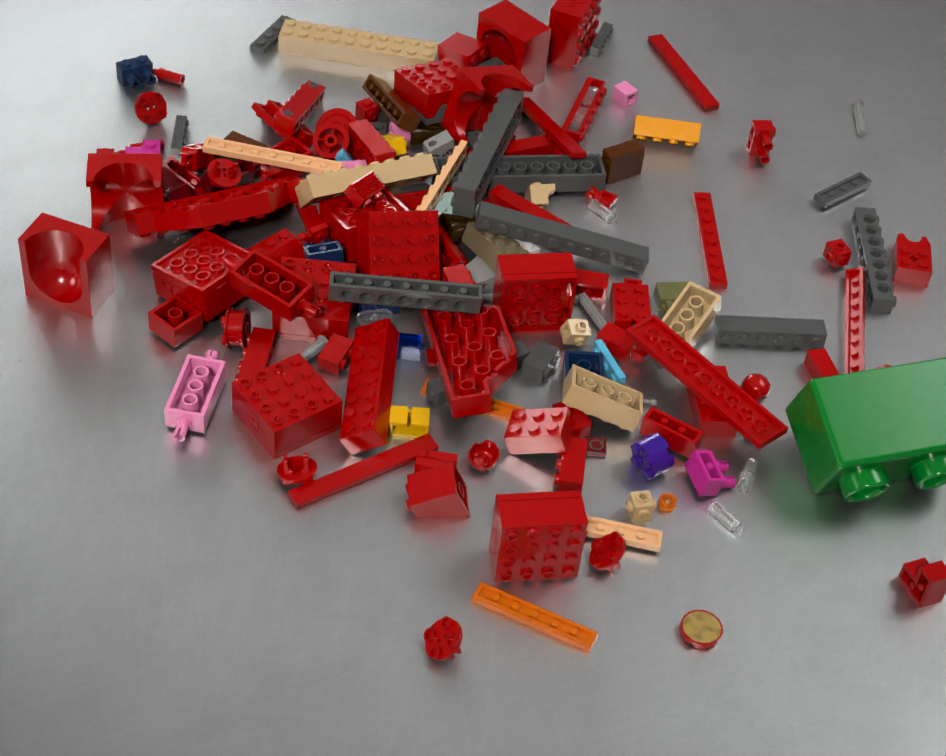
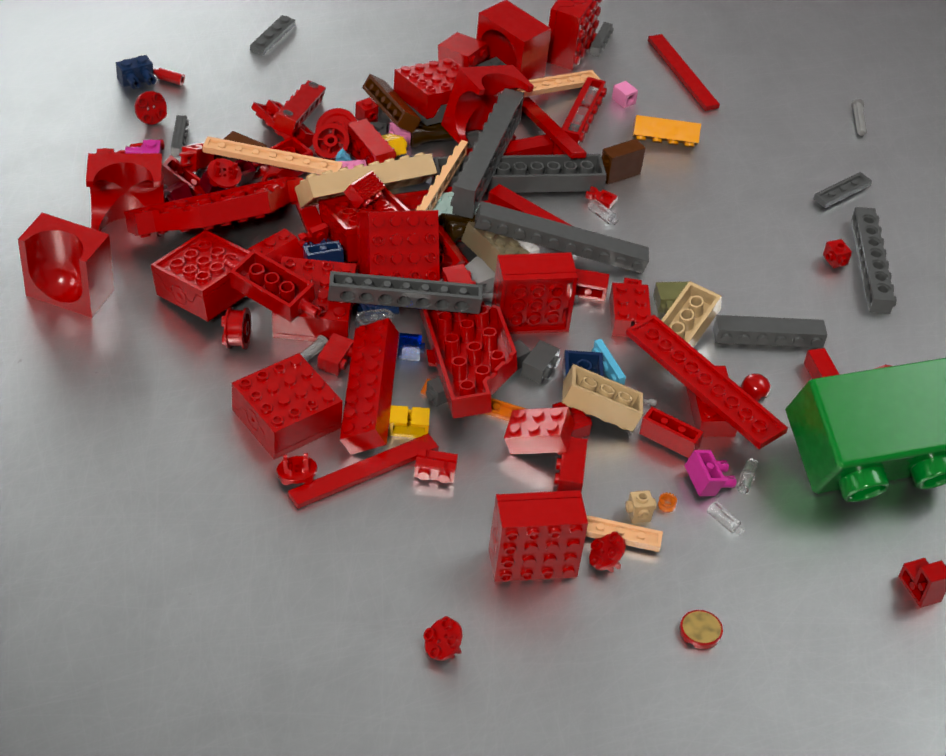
(175, 320): red brick -> none
(195, 394): bright pink brick -> none
(258, 352): red brick -> none
(353, 46): tan brick -> none
(438, 493): red slope -> none
(439, 145): light grey torso -> none
(483, 455): red hair -> none
(535, 617): orange tile -> none
(539, 193): tan brick -> none
(559, 82): none -> light nougat plate
(575, 331): tan brick -> none
(592, 310): light grey axle -> none
(596, 447): dark red tile -> none
(620, 344): red brick -> none
(651, 456): dark purple brick -> none
(710, 241): red plate -> none
(760, 139): red brick -> none
(855, 320): plate -> none
(911, 262): red brick -> none

